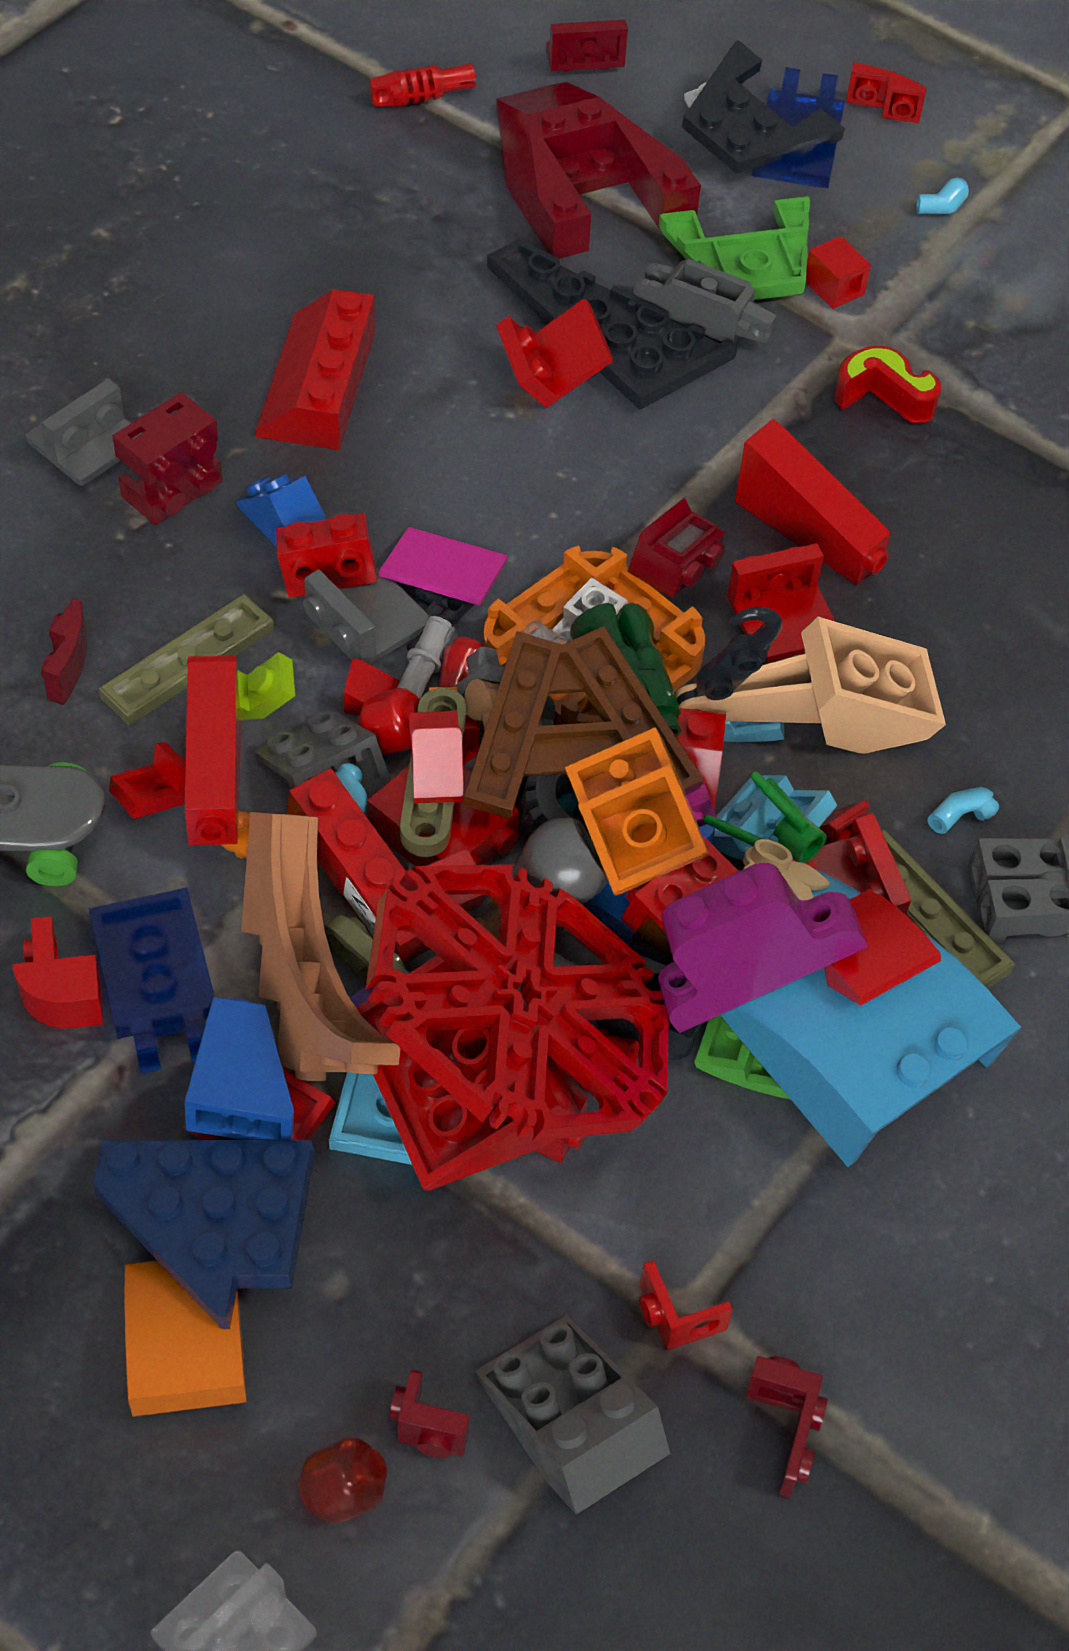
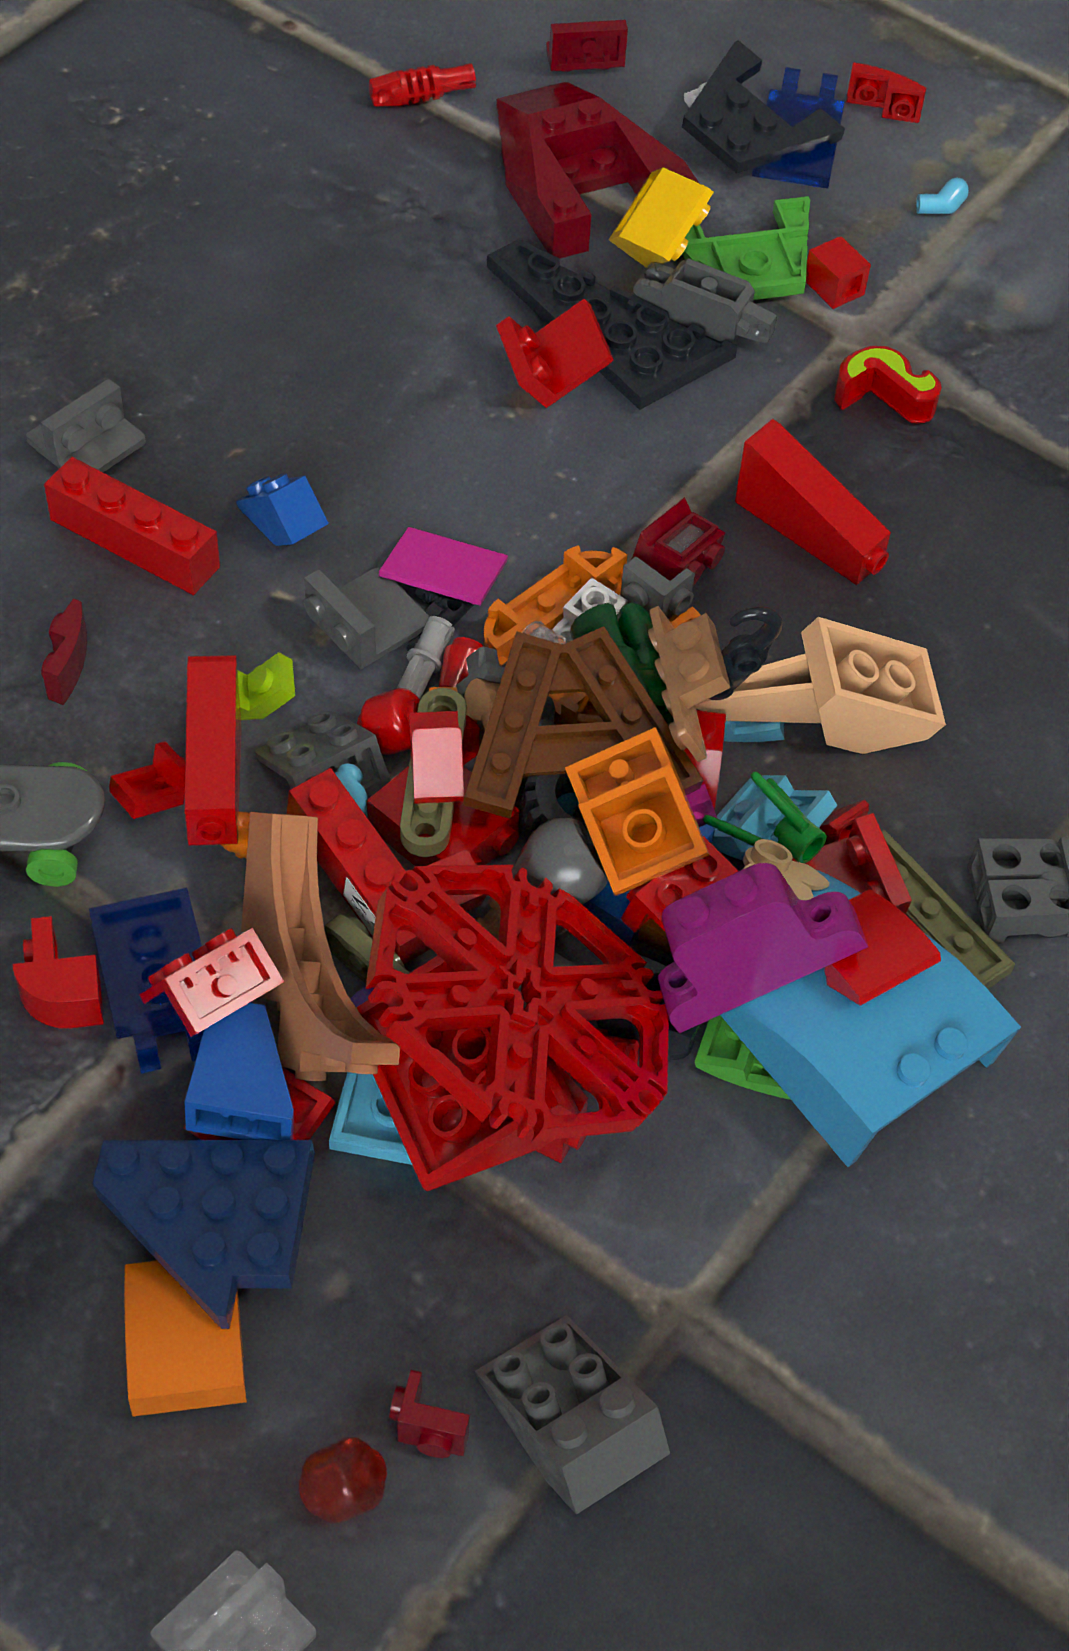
(132, 525): none -> red brick
(165, 670): olive tile -> none
(170, 458): dark red piece -> none
(221, 979): none -> bracket
(319, 371): red slope -> none
(334, 546): red brick -> none
(363, 683): red slope -> none
(650, 589): none -> dark grey bracket
(660, 1312): red bracket -> none
(662, 217): none -> yellow slope
(692, 673): none -> medium nougat bracket
(783, 583): red bracket -> none
(787, 1386): dark red bracket -> none
(962, 802): medium azure arm -> none

